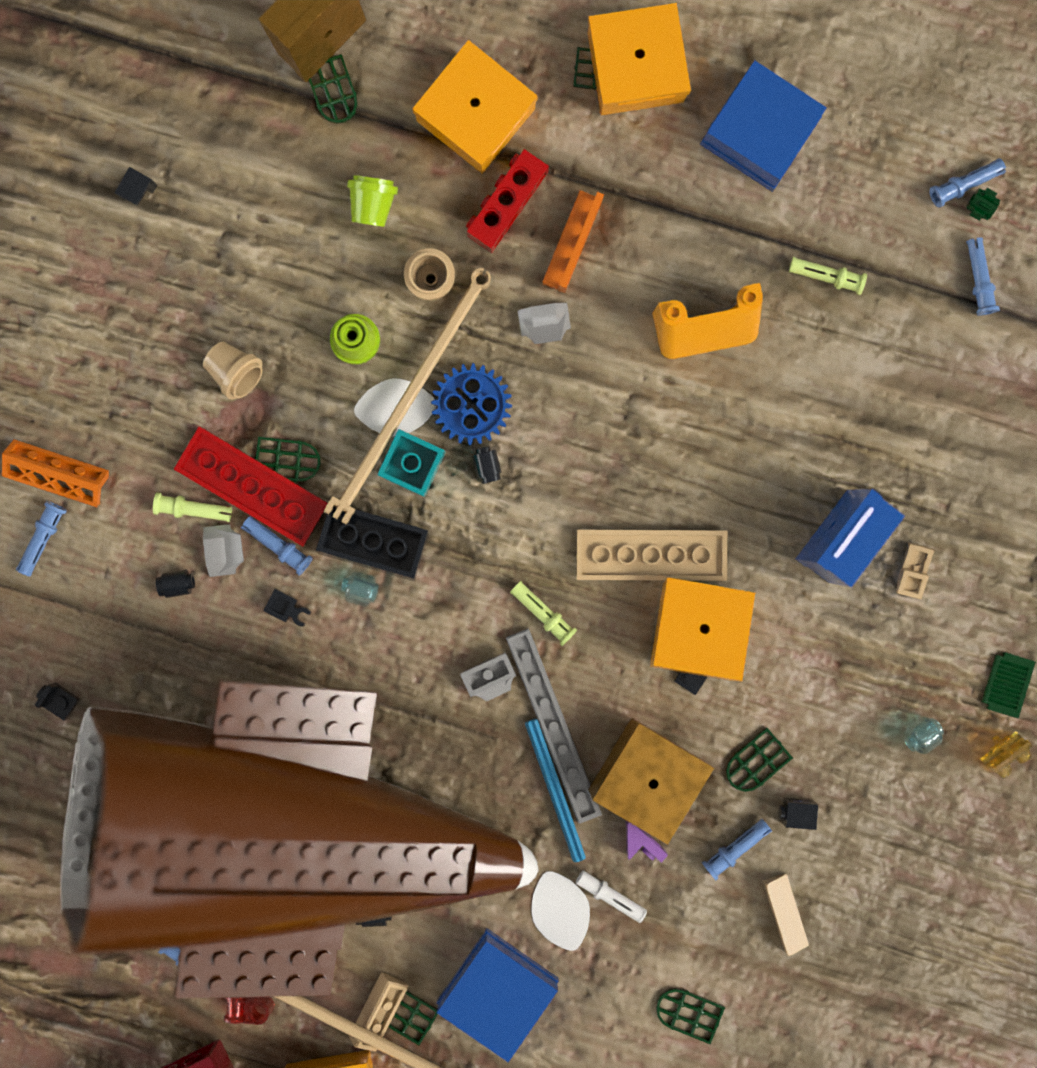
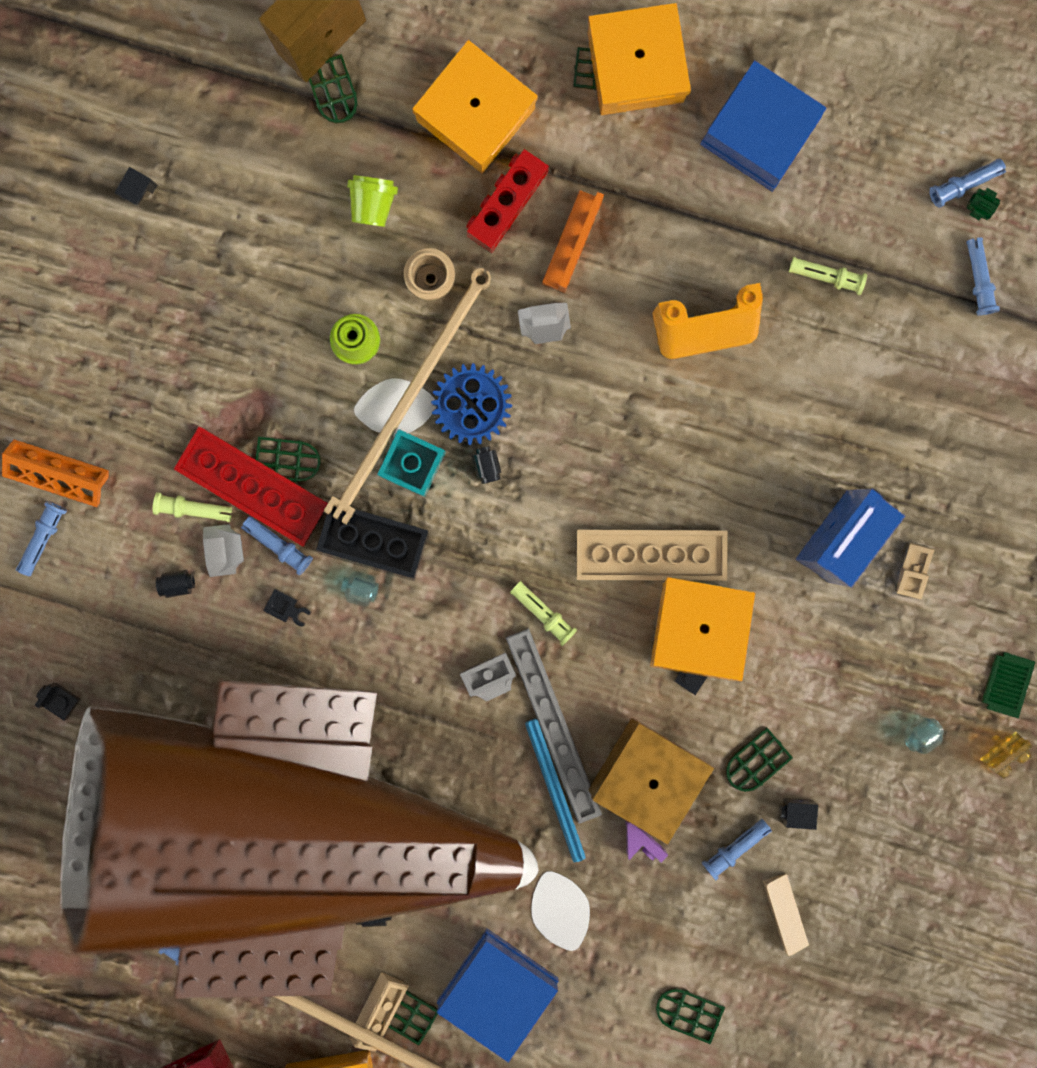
(233, 370): tan piece -> none
(244, 1010): clear red piece -> none
(603, 891): white pin -> none

